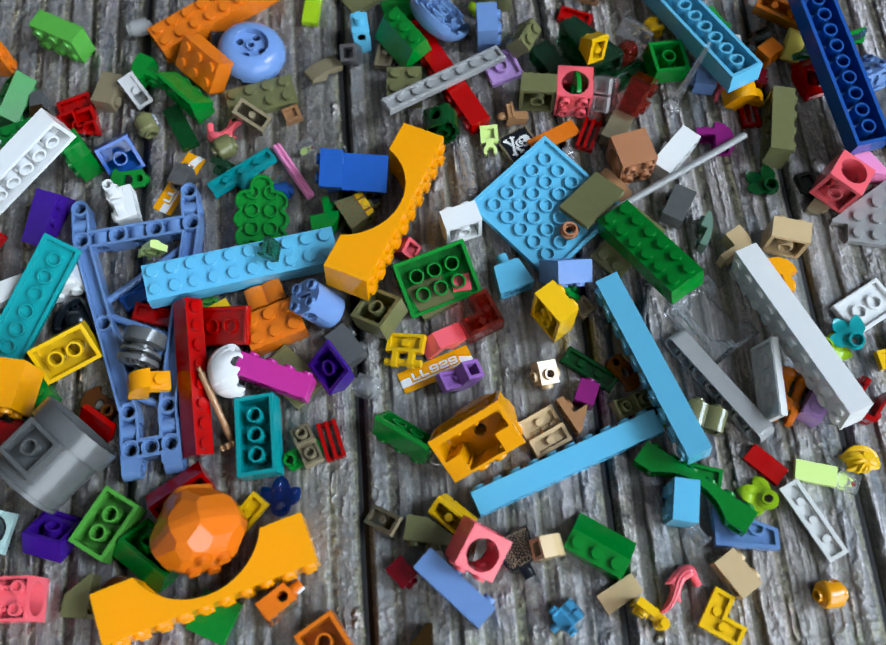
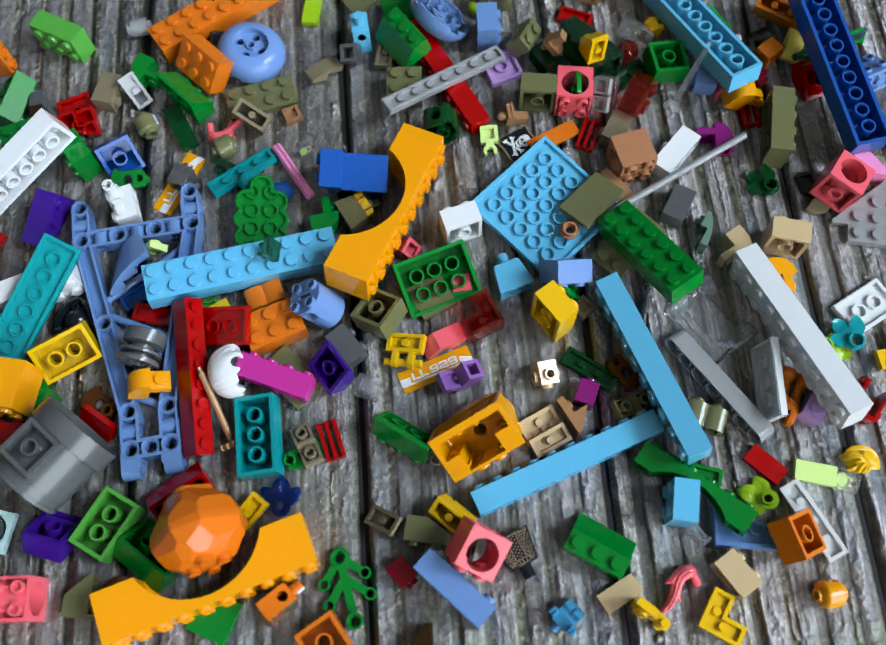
(130, 255): none -> medium blue slope
(345, 585): none -> green plant
(547, 547): tan brick -> none
(554, 41): none -> medium nougat piece
(796, 536): none -> orange brick

